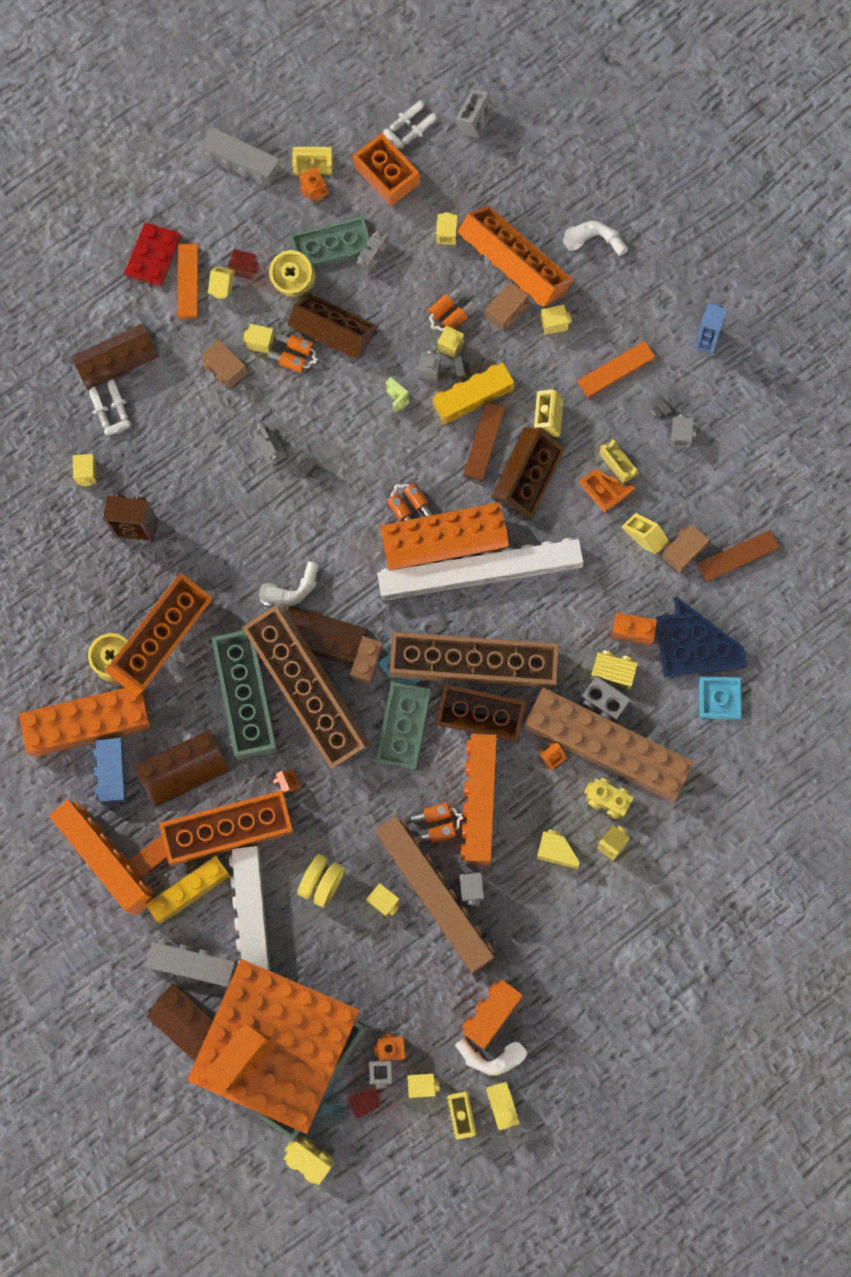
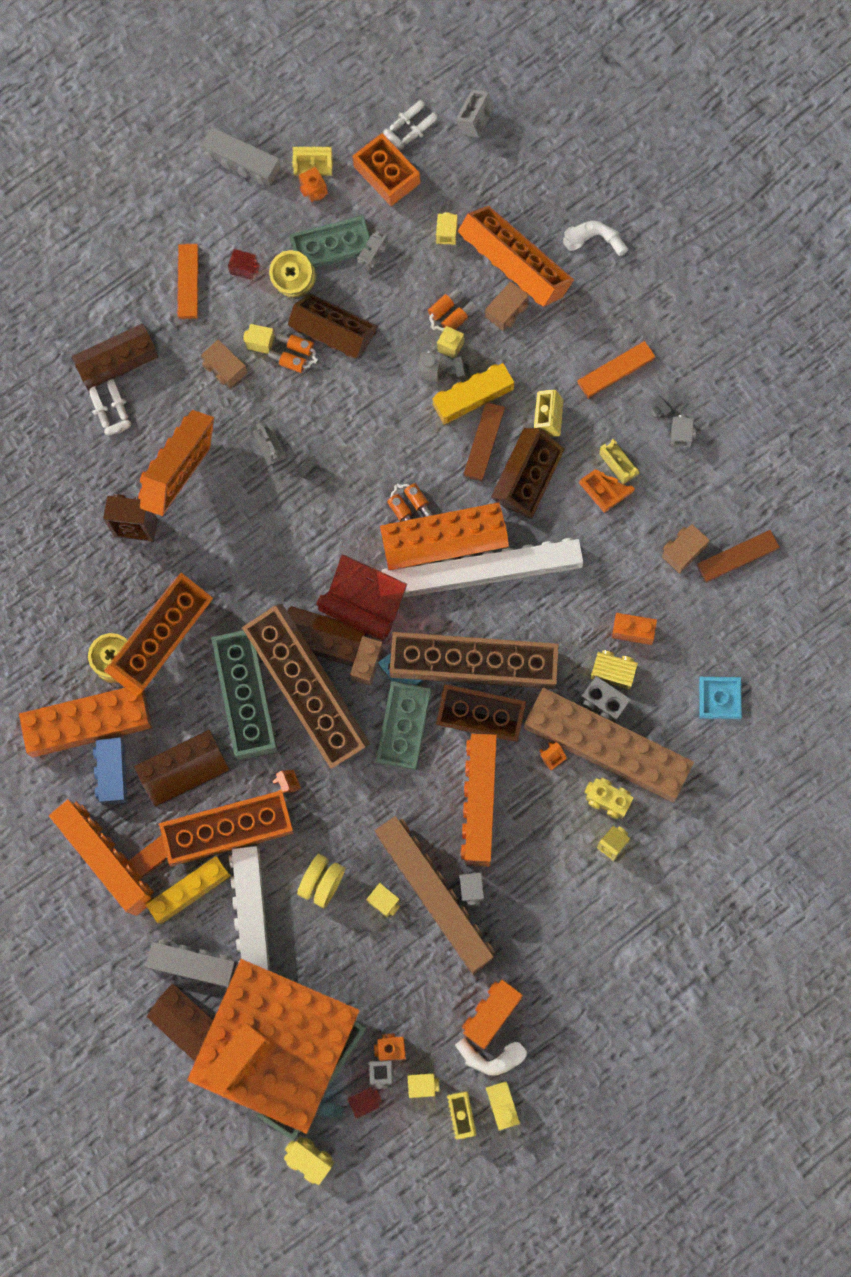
(84, 469): light yellow brick -> none
(153, 254): red plate -> none
(176, 462): none -> orange brick
(221, 282): light yellow brick -> none
(272, 595): white piece -> none
(360, 601): none -> clear red door
(395, 391): yellowish green bracket -> none
(440, 832): orange piece -> none
(555, 319): light yellow brick -> none
(556, 850): light yellow slope -> none
(646, 533): light yellow slope -> none
(695, 645): dark blue wing -> none
(710, 328): medium blue brick -> none

